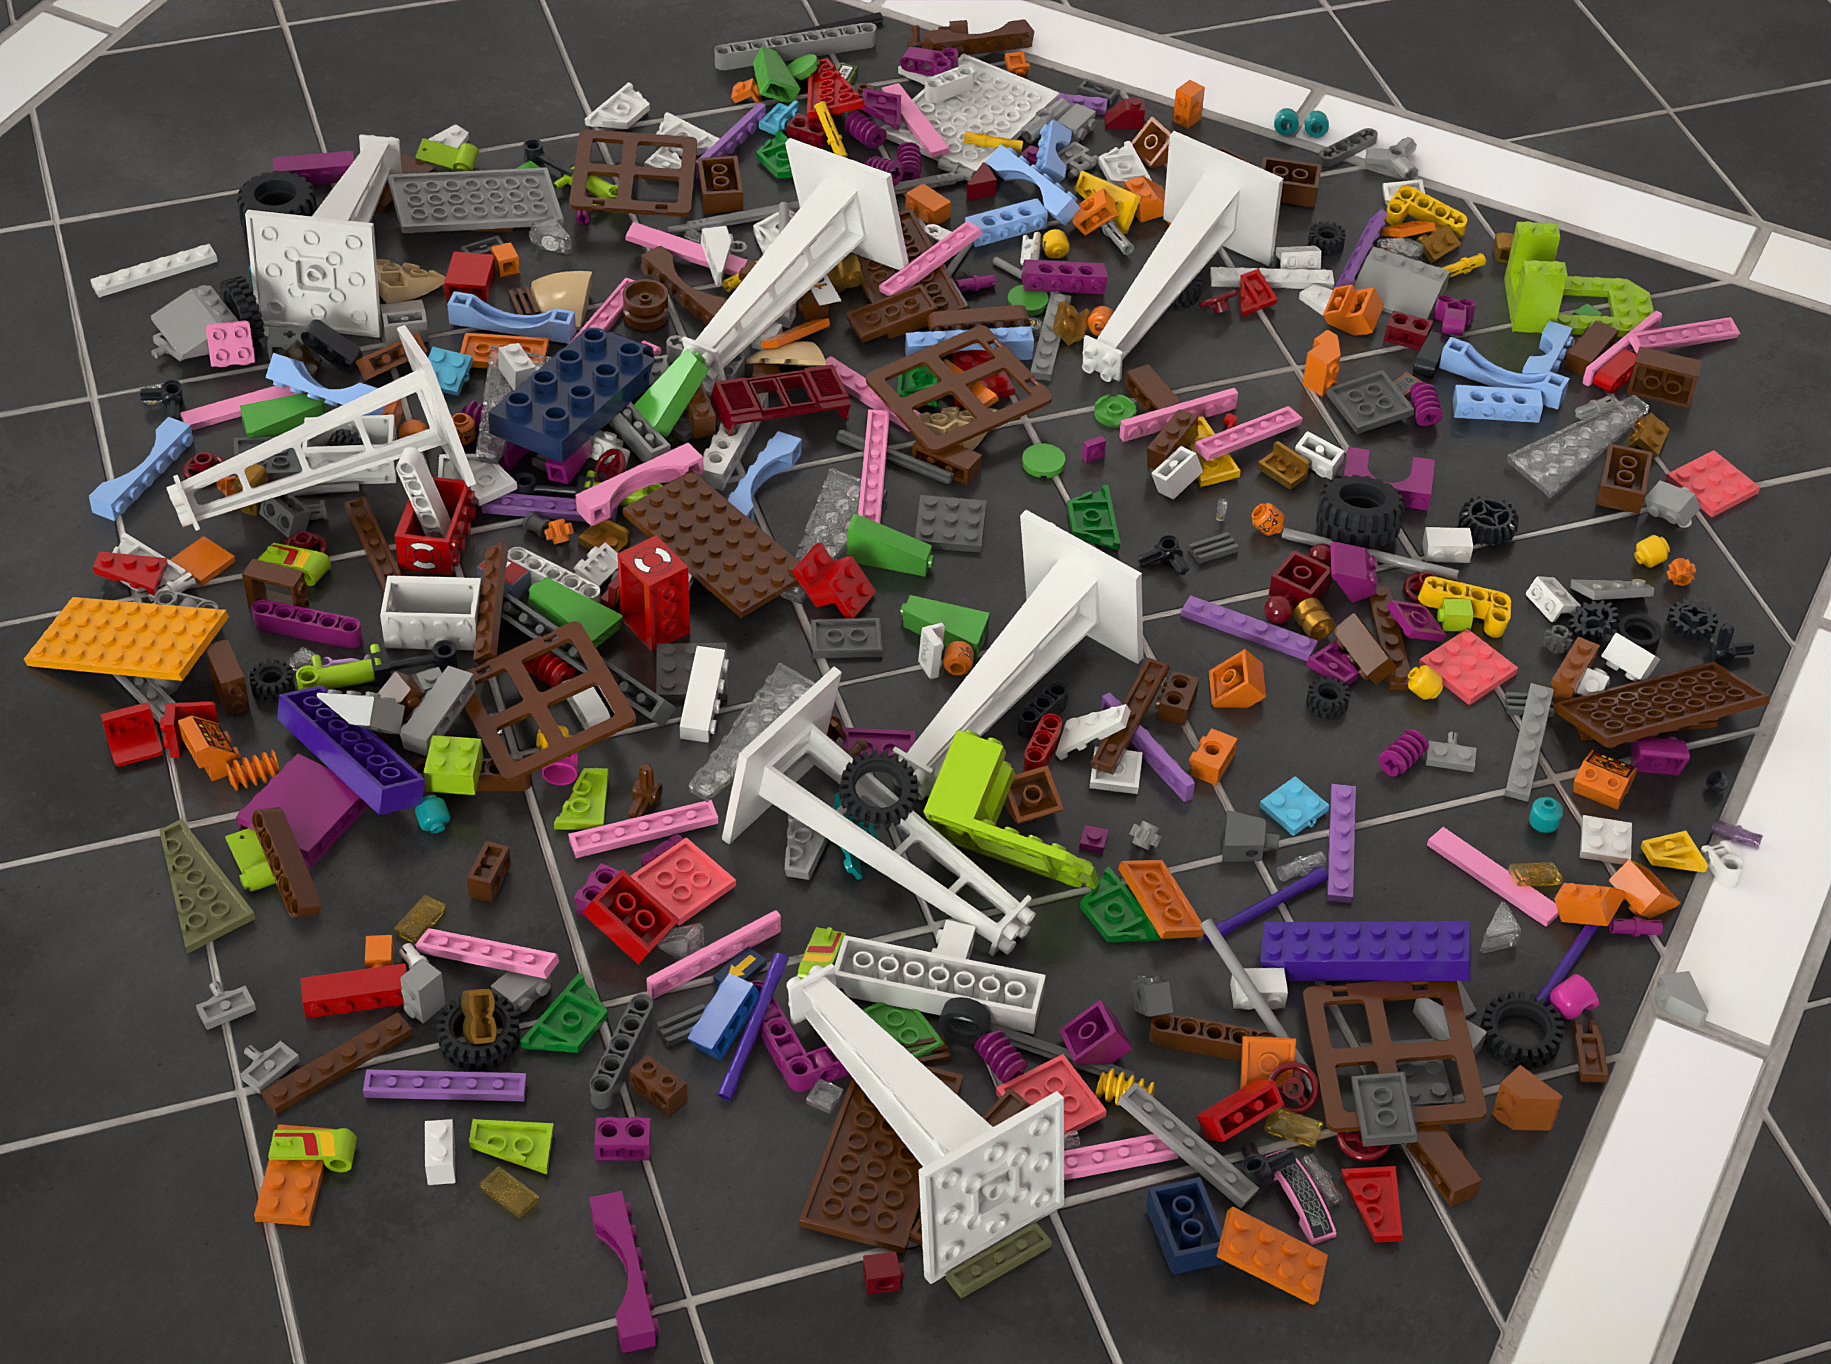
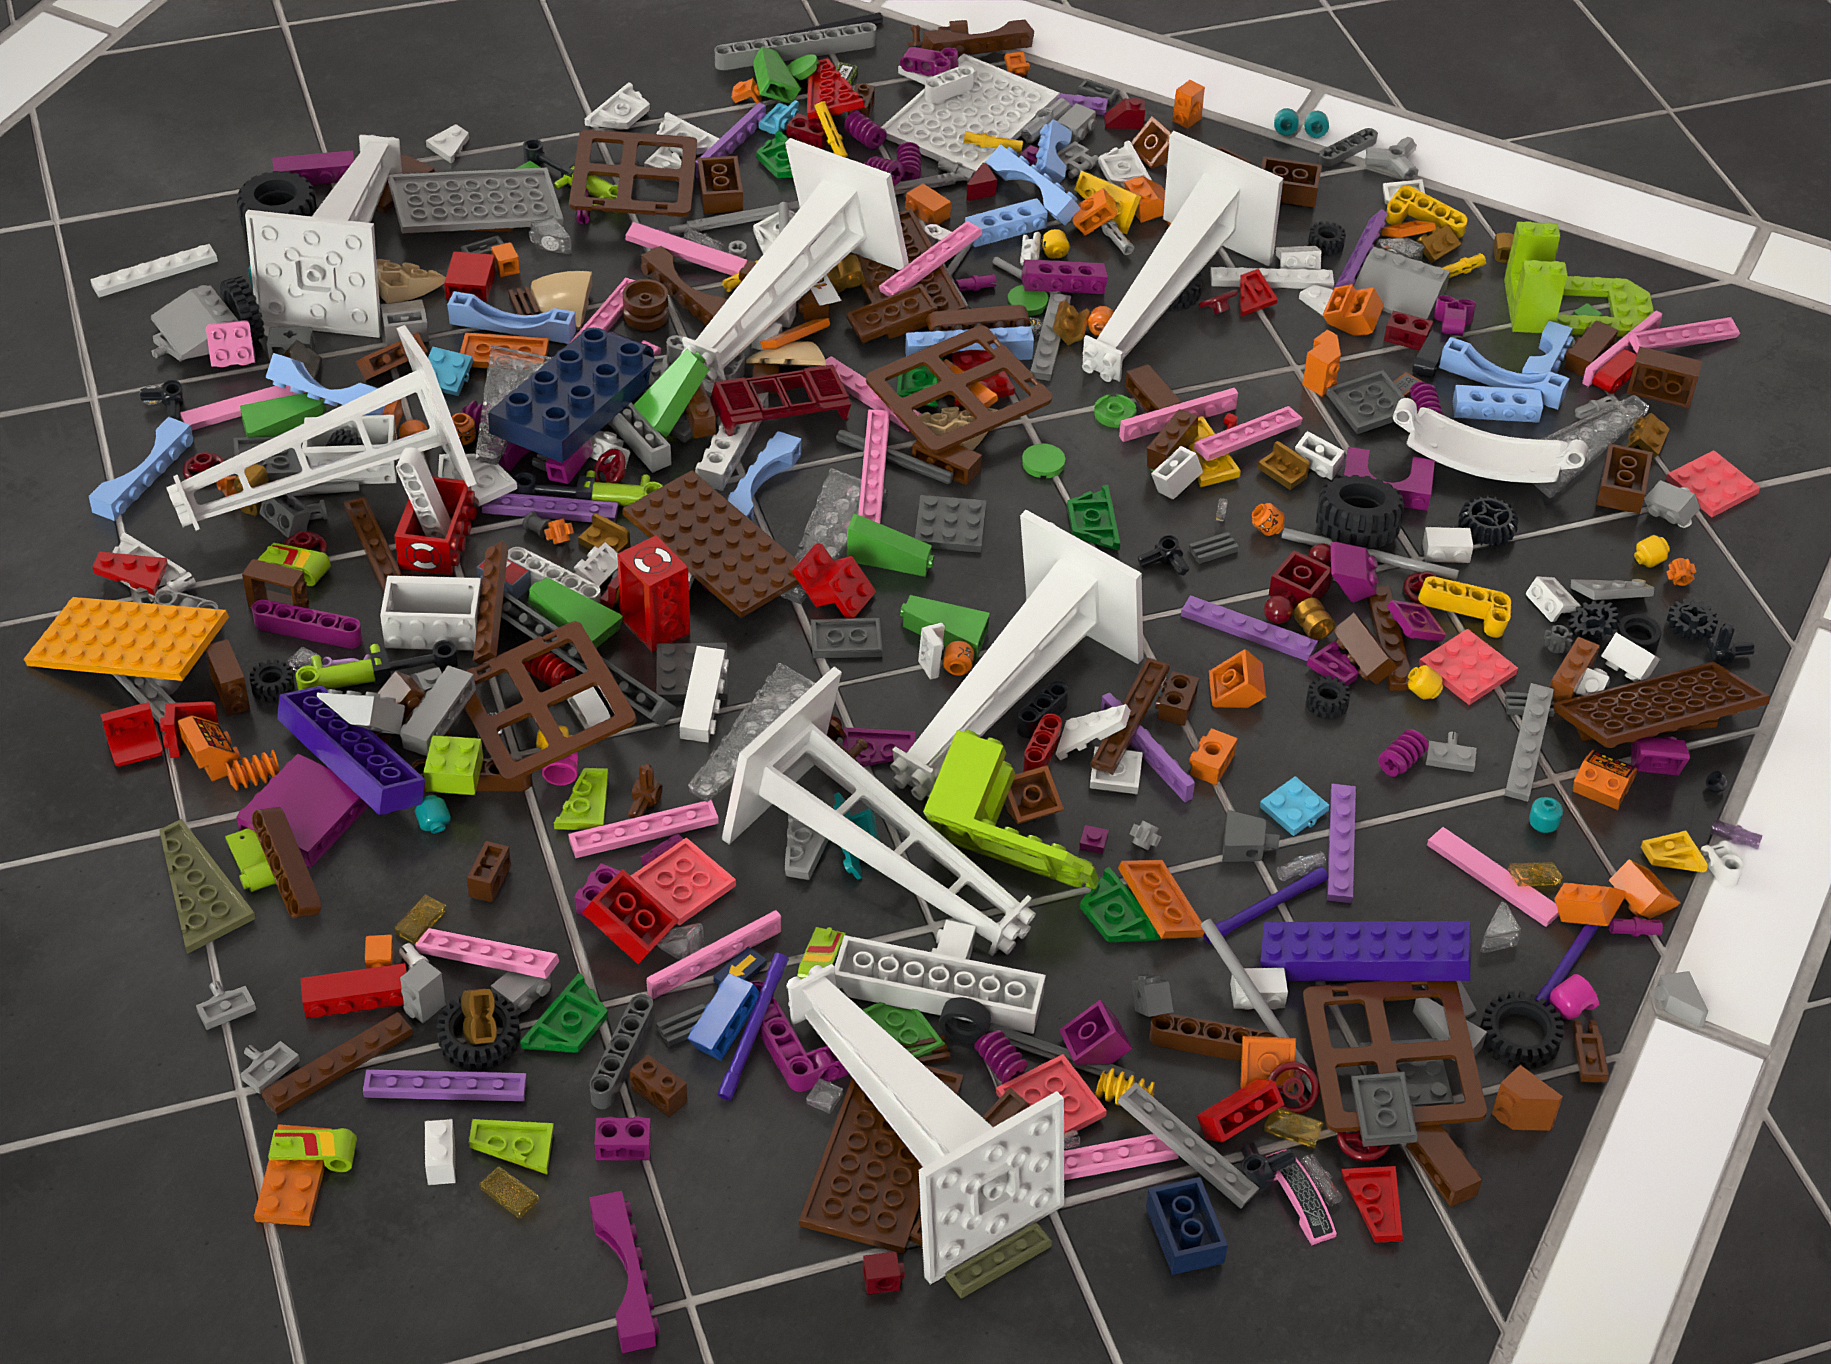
(204, 560): orange tile -> none
(331, 345): black beam -> none
(447, 156): lime door -> none
(515, 364): white brick -> none
(601, 500): bright pink arch -> none
(716, 247): white slope -> none
(870, 814): black tyre -> none
(883, 106): magenta wing -> none
(918, 124): bright pink tile -> none
(1093, 449): magenta plate -> none
(1272, 1255): orange plate -> none
(1455, 614): lime brick -> none
(1484, 452): none -> white panel
(1605, 840): white plate -> none

